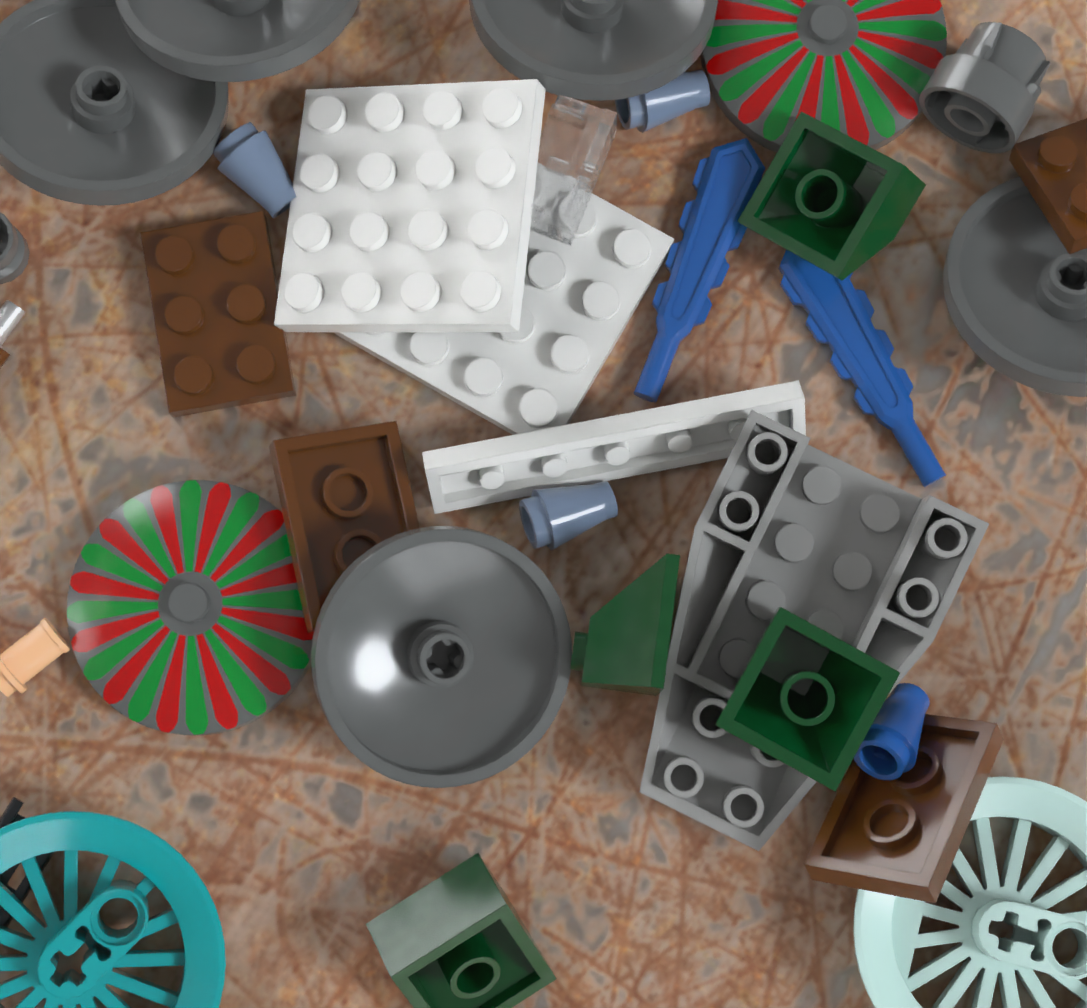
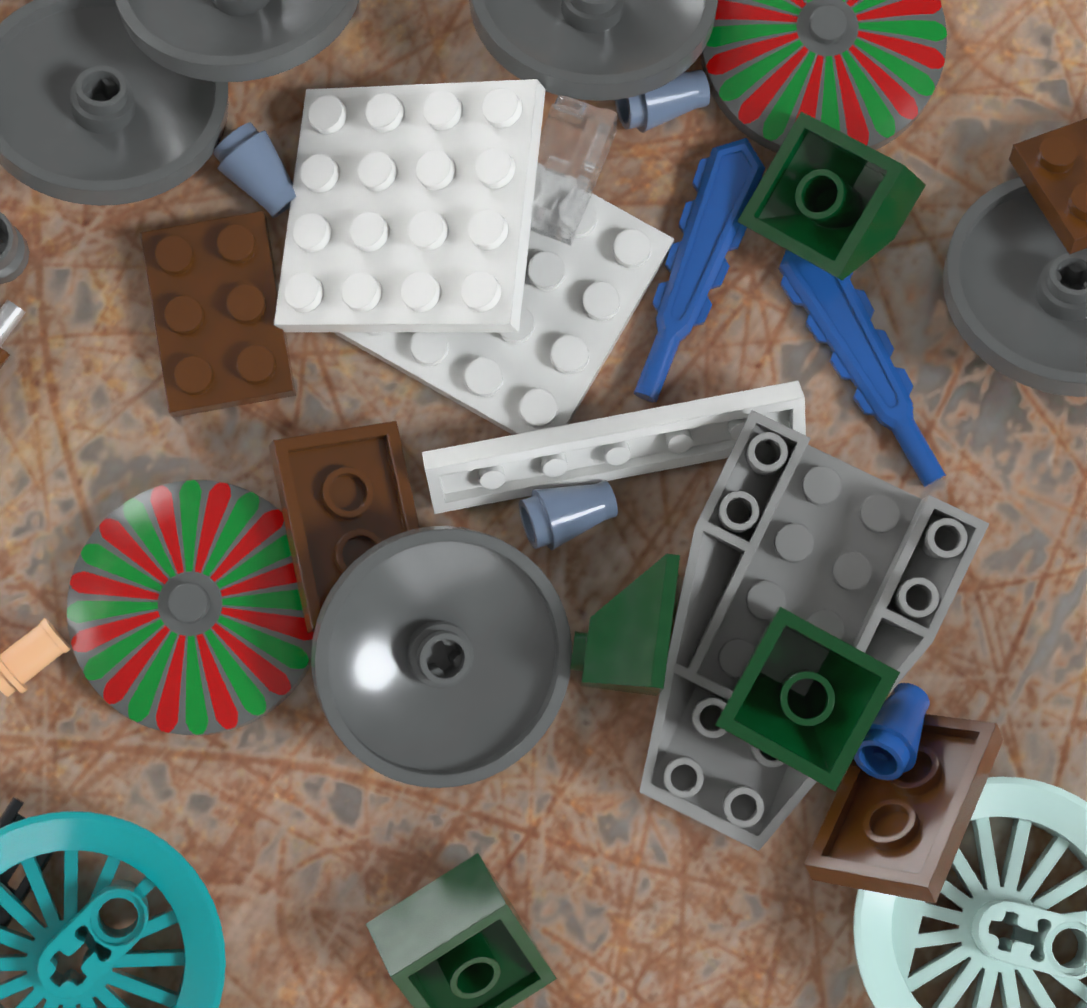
(986, 88): dark grey piece -> none

